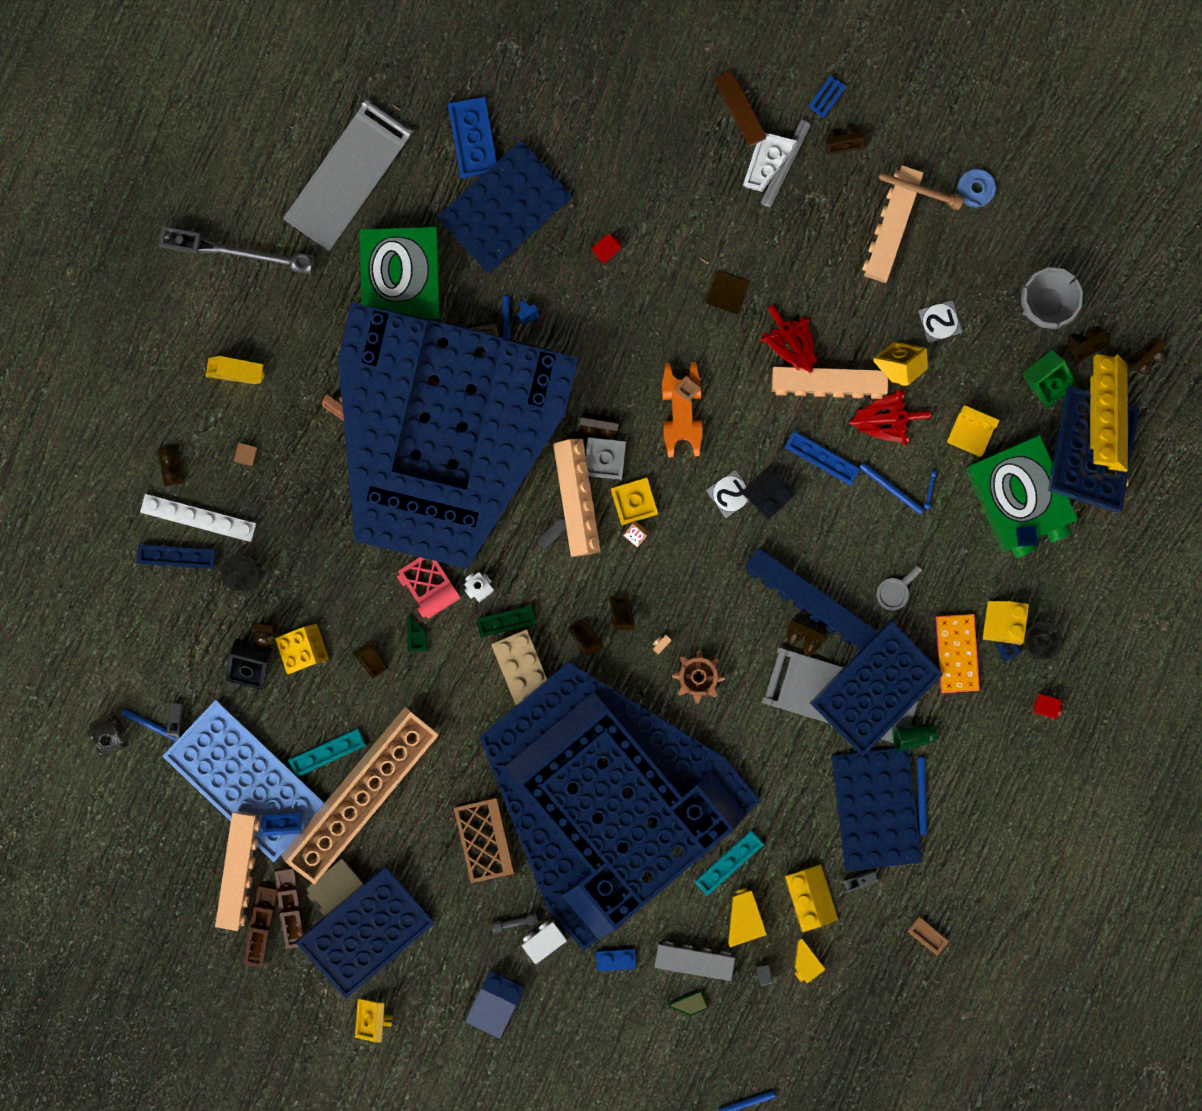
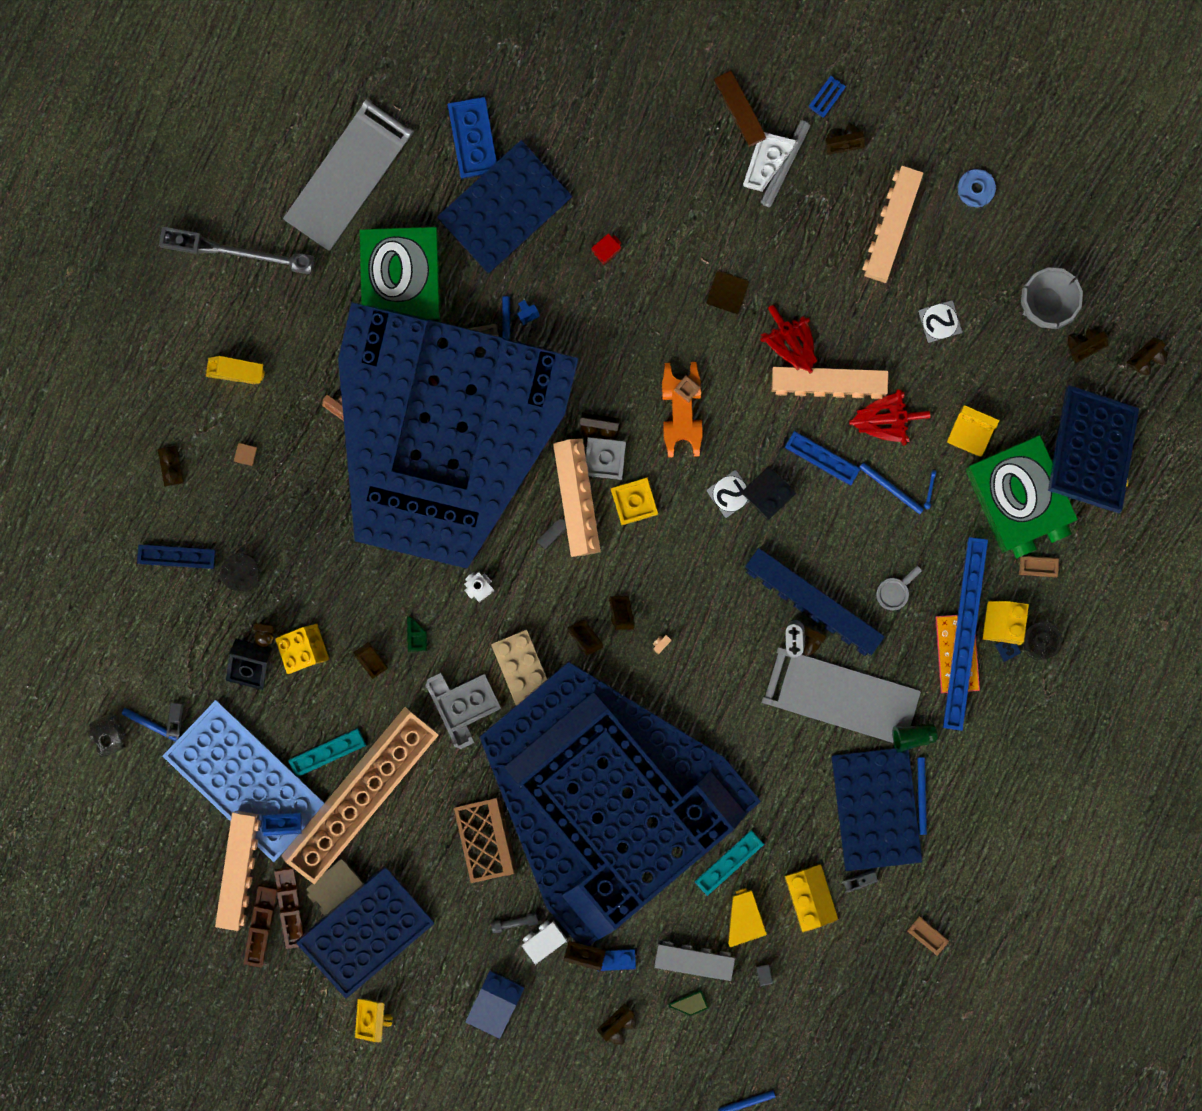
(198, 518): white plate -> none
(435, 599): coral piece -> none
(462, 705): none -> light grey piece
(506, 621): dark green plate -> none
(584, 955): none -> dark brown tile
(610, 1029): none -> dark brown tile
(636, 534): tile -> none
(690, 668): nougat brick -> none
(799, 638): none -> light grey beam
(806, 963): yellow slope -> none
(876, 688): dark blue plate -> none
(902, 362): yellow slope -> none
(953, 200): medium nougat piece -> none
(965, 634): none -> blue plate
(1026, 536): clear blue tile -> none
(1039, 566): none -> medium nougat tile
(1047, 706): red brick -> none
(1049, 378): green slope -> none
(1109, 412): yellow slope -> none

